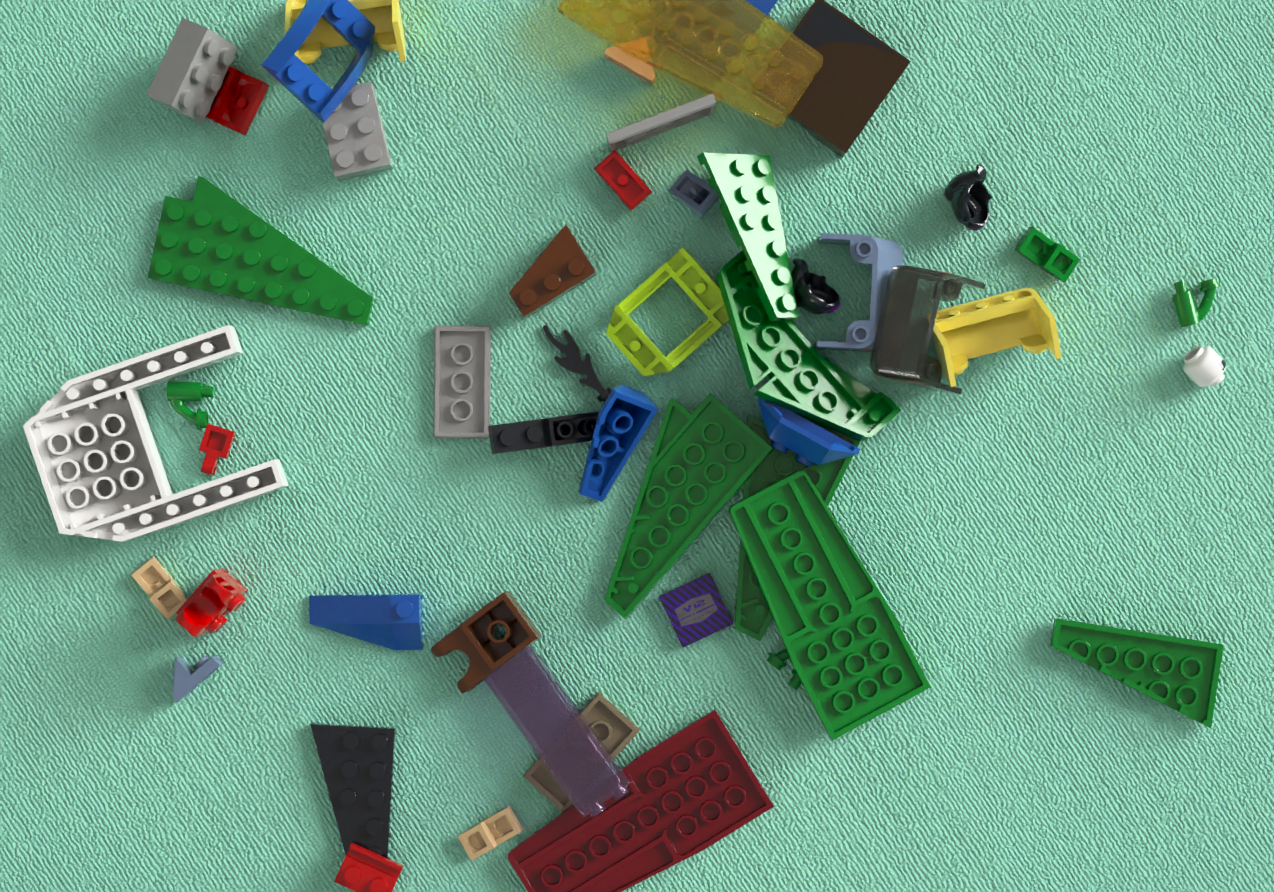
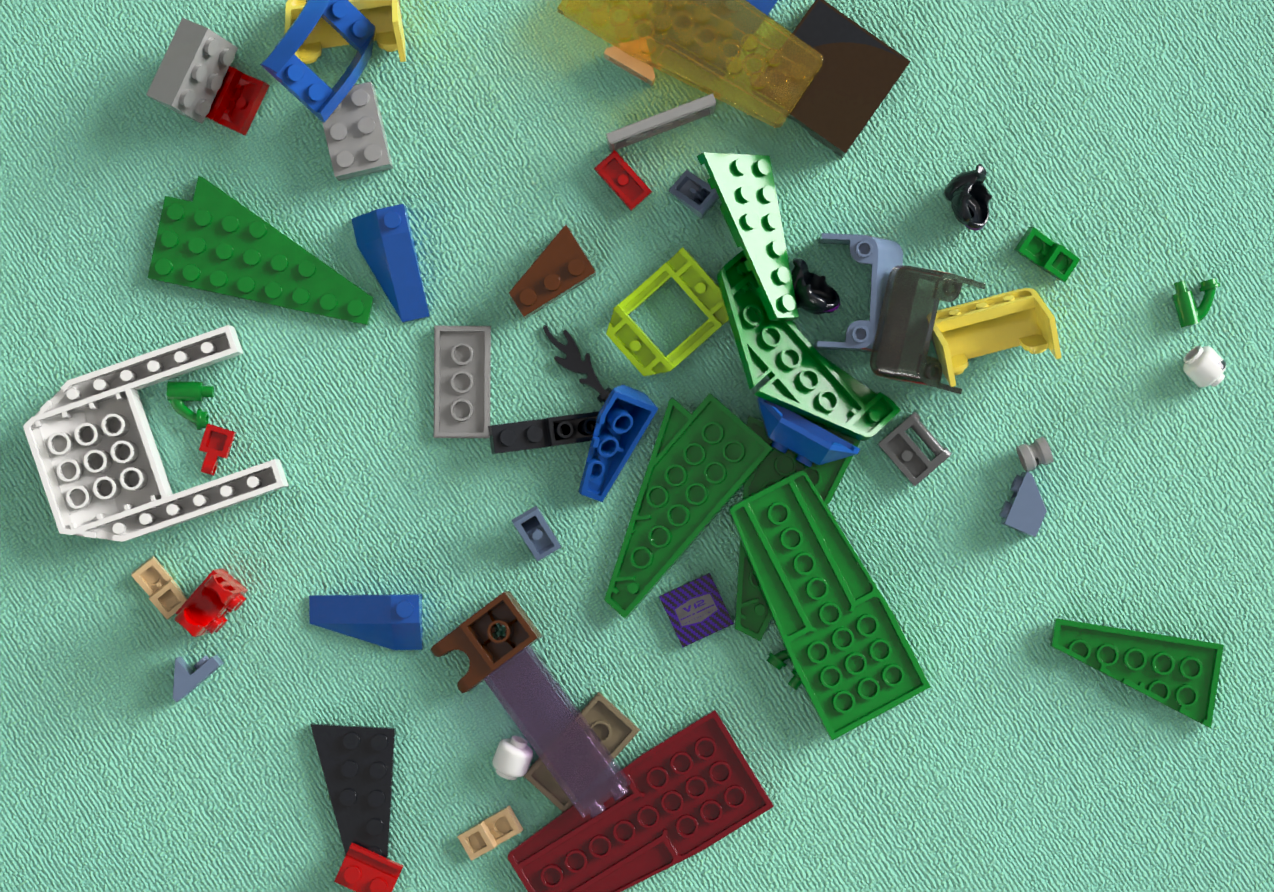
(390, 252): none -> blue wedge
(512, 758): none -> white head
(536, 533): none -> sand blue slope
(907, 455): none -> dark grey plate
(1026, 506): none -> sand blue slope
(1034, 454): none -> light grey wheel

